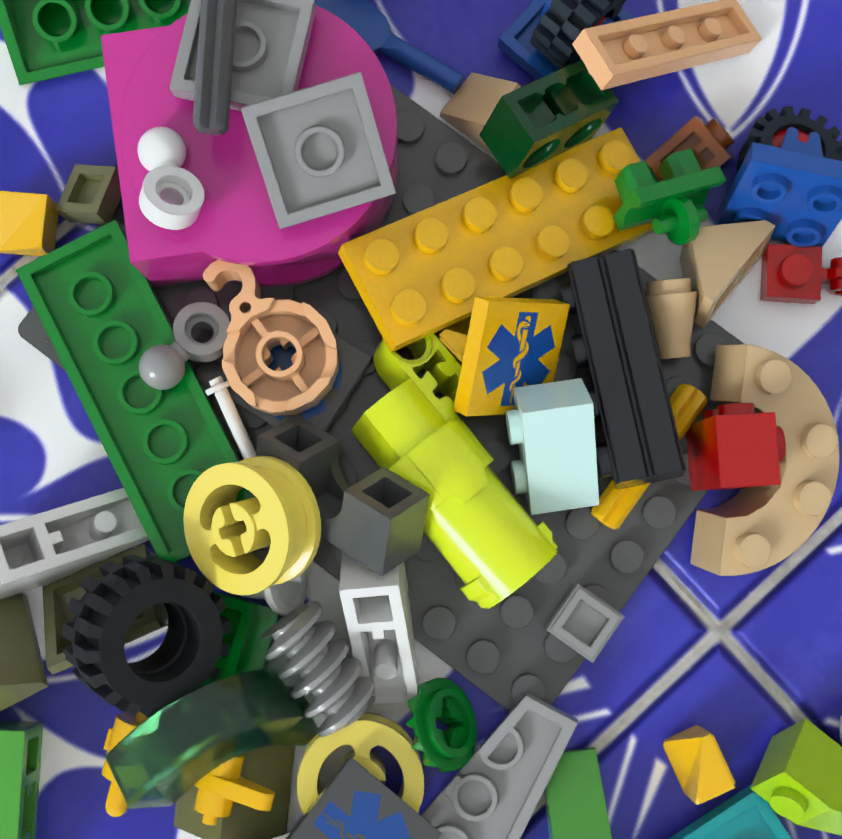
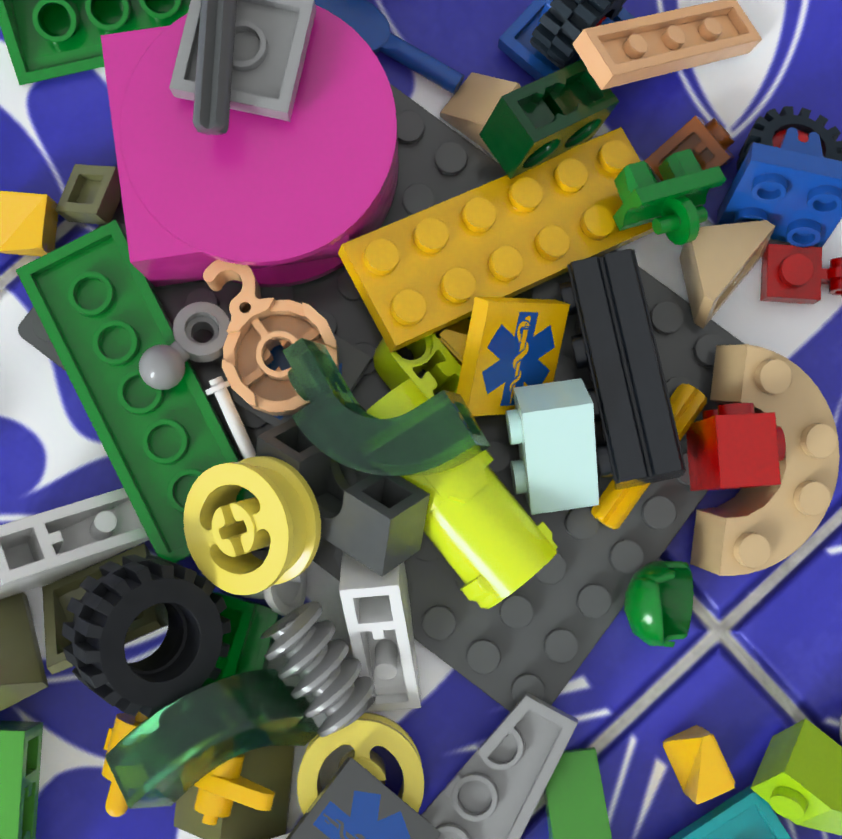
(163, 154): white plate -> none
(319, 150): light grey plate -> none
(417, 443): none -> clear green arch
(447, 703): green gear -> none
(584, 622): light grey tile -> none
(660, 602): none -> green hair
(672, 315): tan cone -> none

